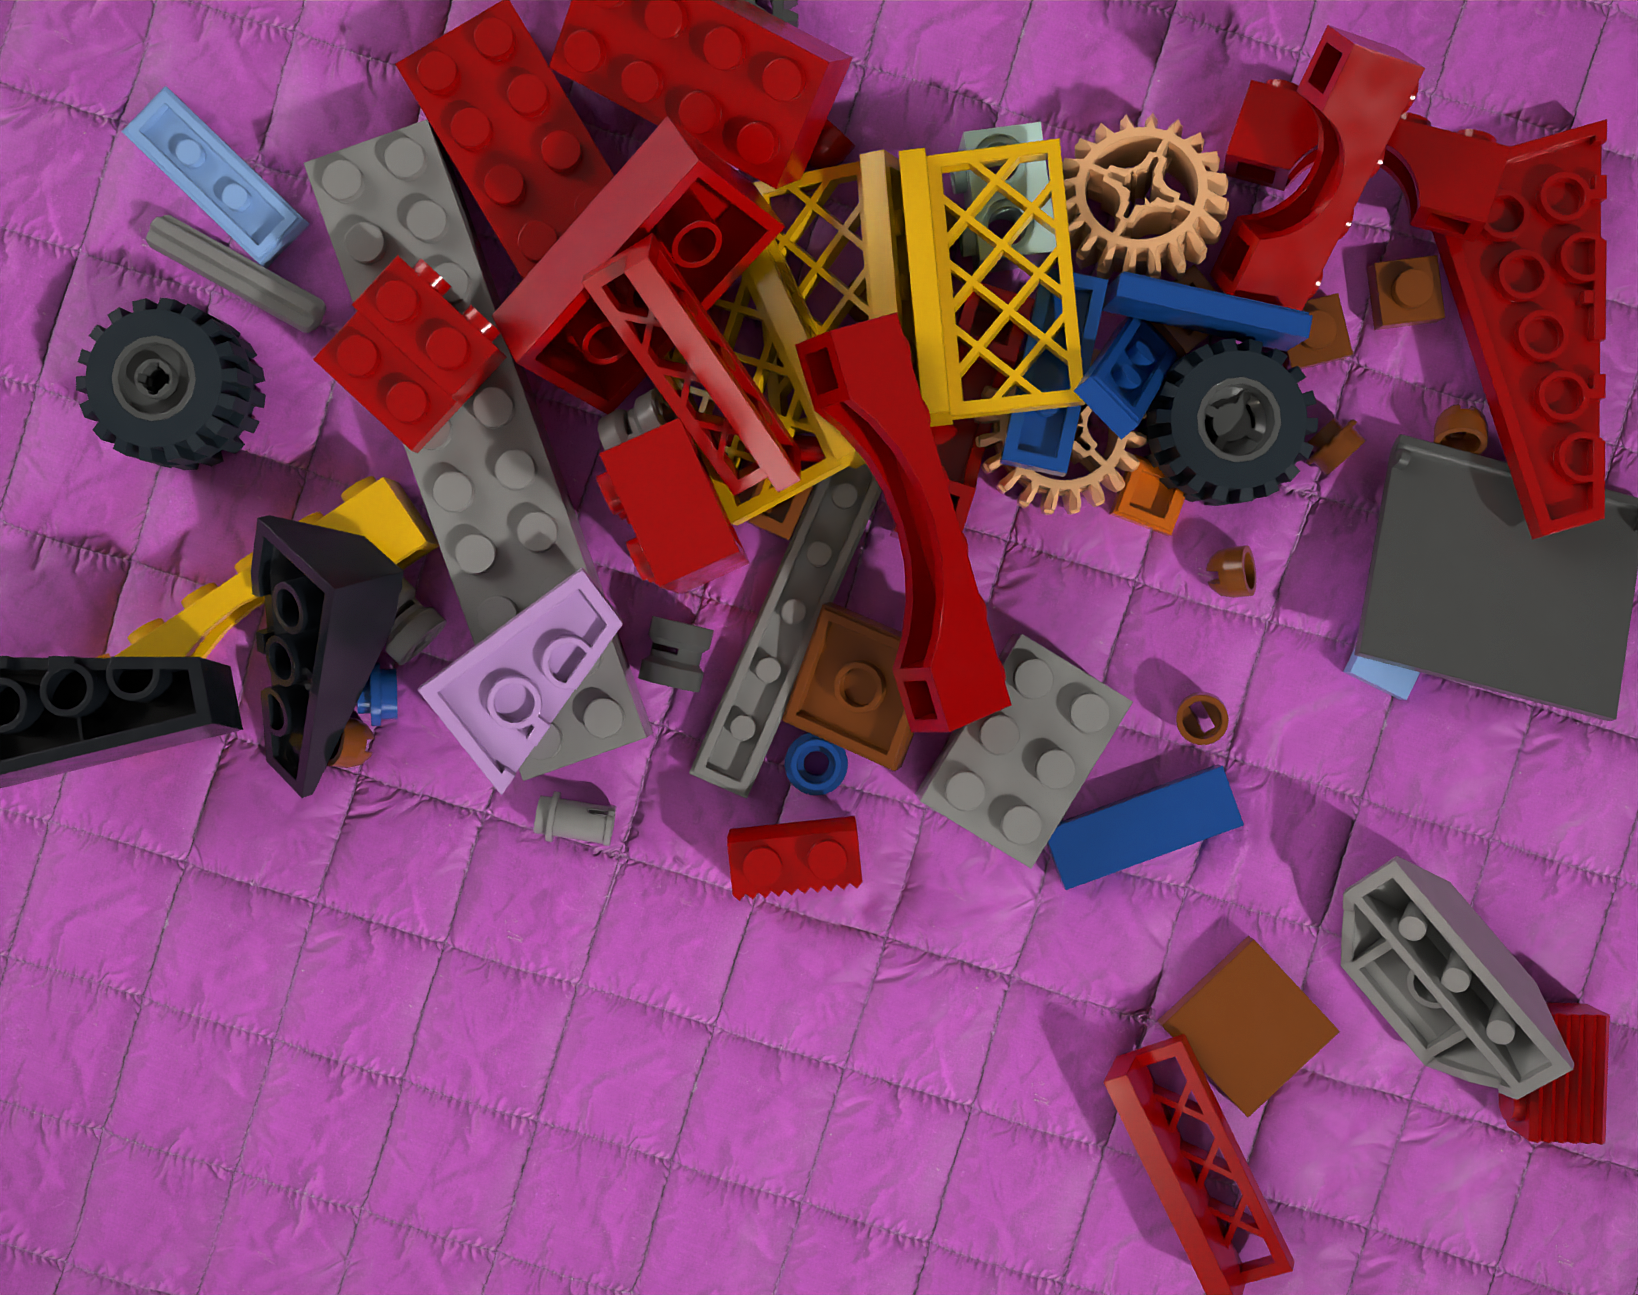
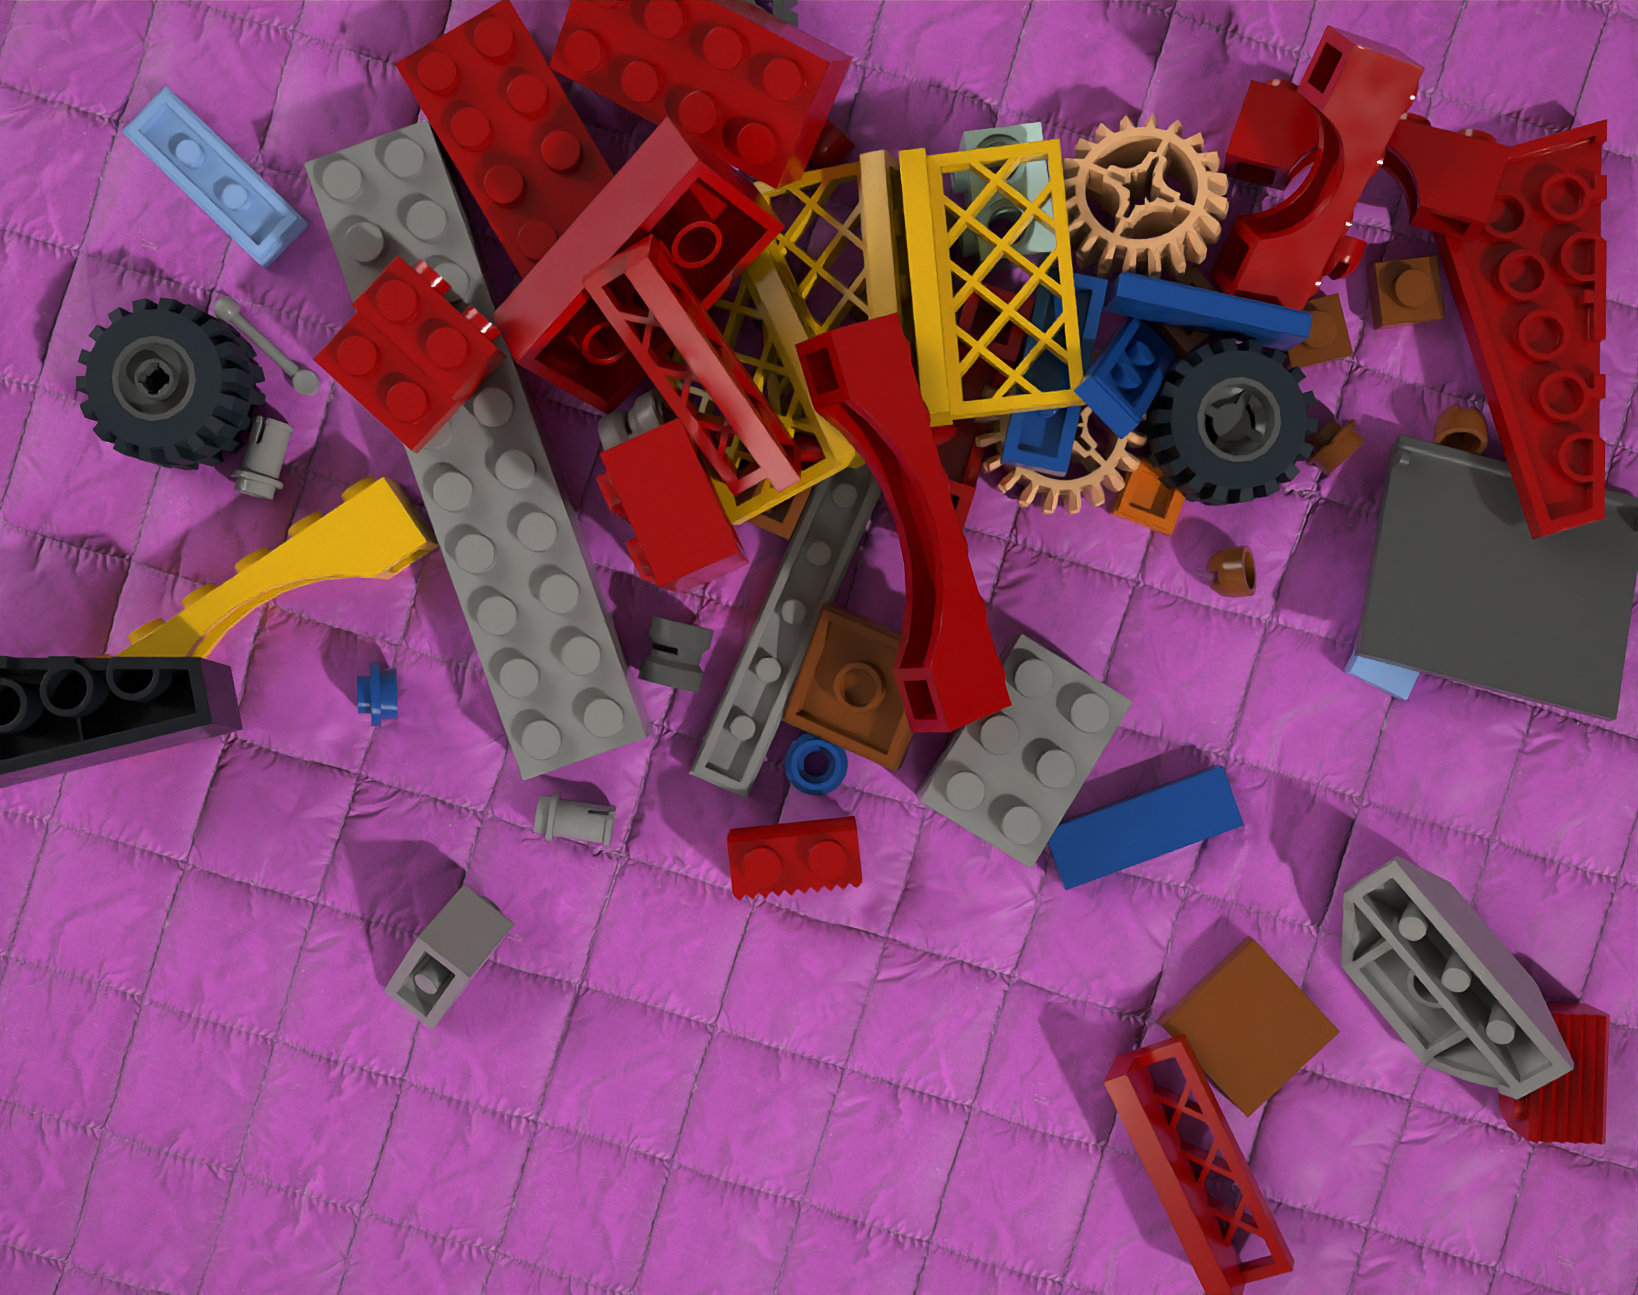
(236, 273): light grey axle -> none
(263, 458): none -> light grey pin
(303, 381): none -> light grey hinge
(327, 621): black wedge -> none
(352, 745): dark orange hinge -> none
(413, 626): light grey wheel -> none
(448, 955): none -> light grey slope
(520, 676): lavender wing -> none
(1189, 724): dark orange hinge -> none
(1344, 257): none -> red hinge

